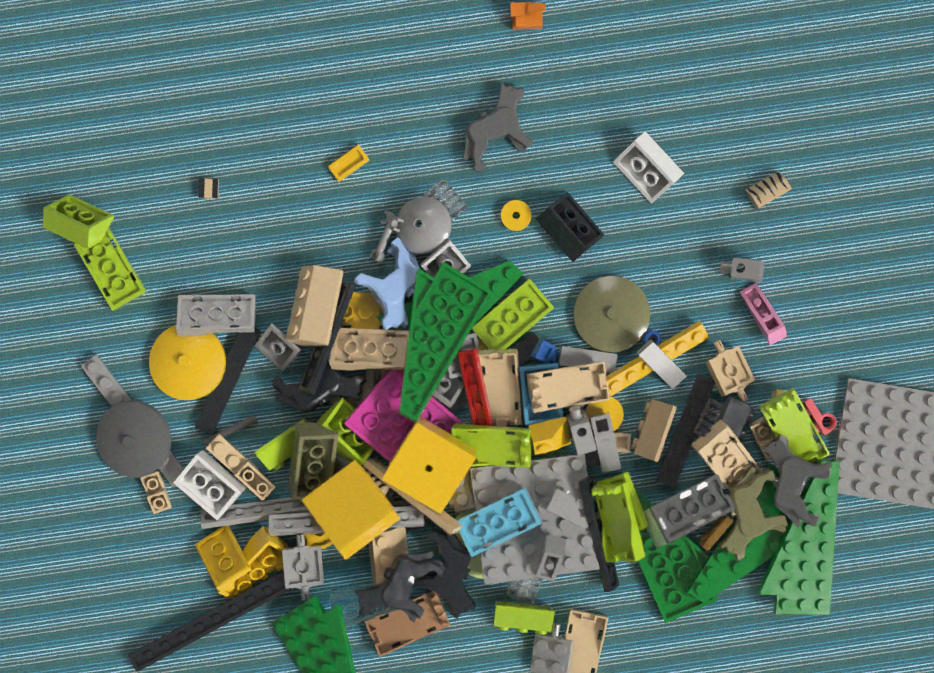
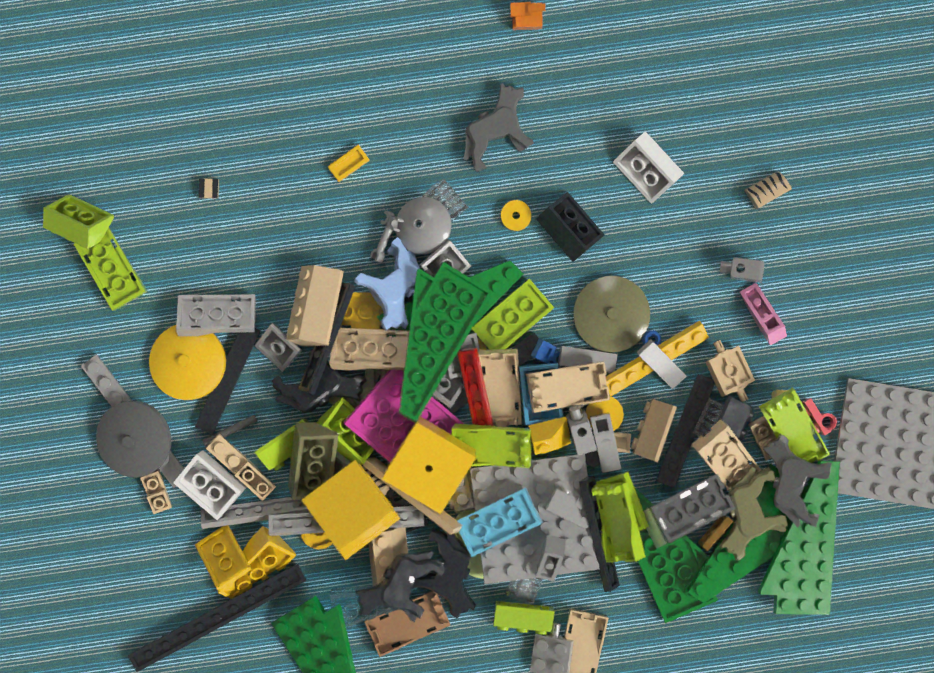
(302, 566): light grey plate -> none

